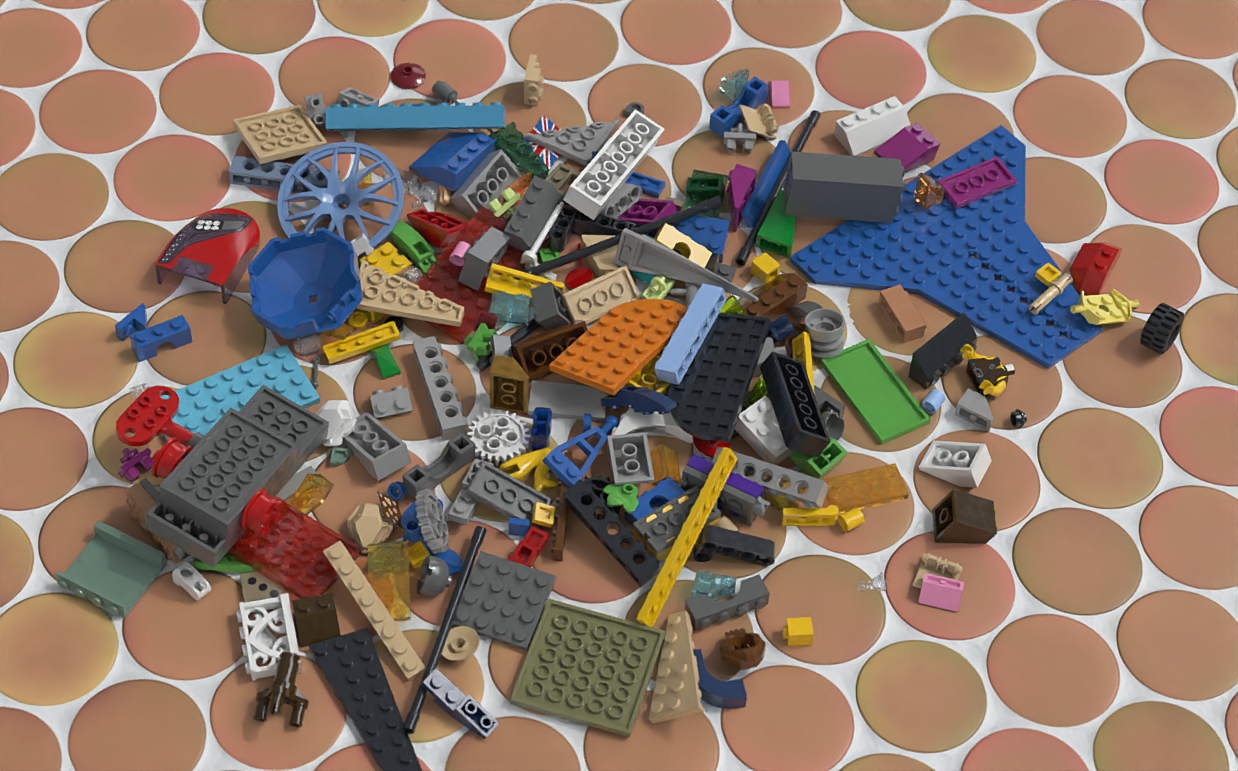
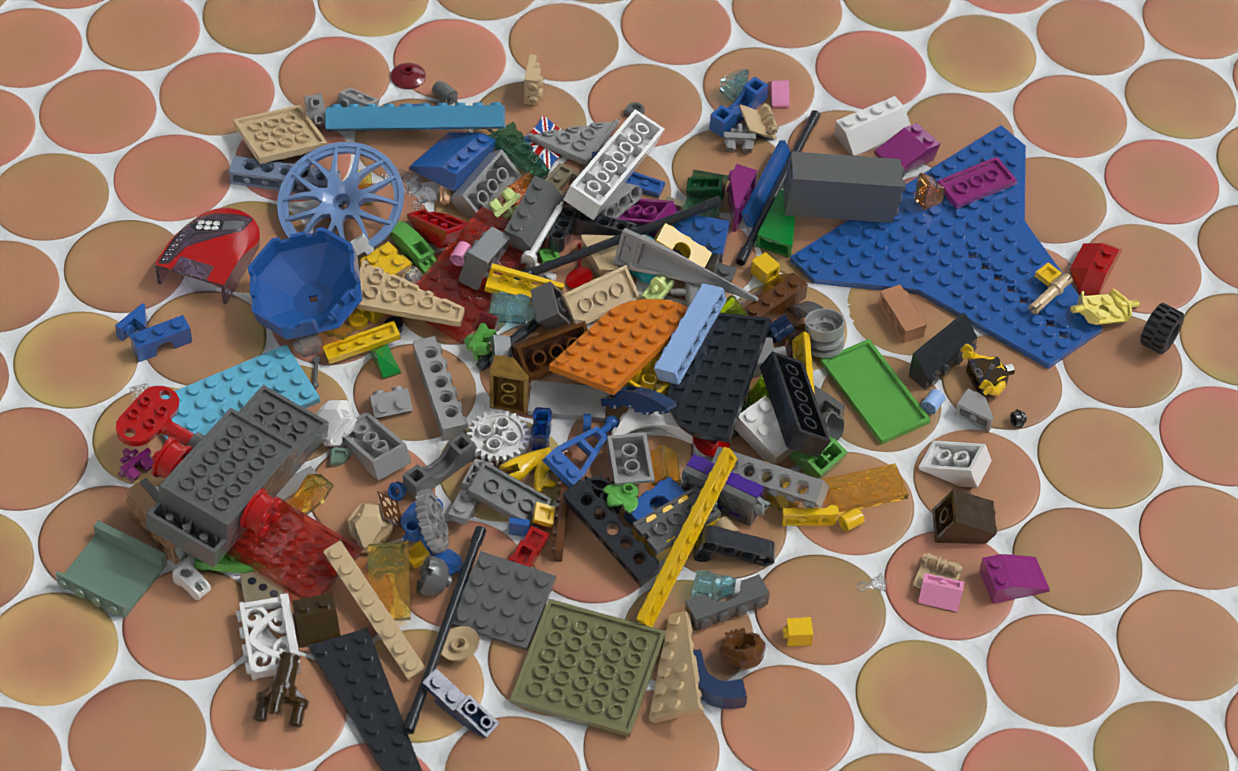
(1012, 577): none -> magenta slope

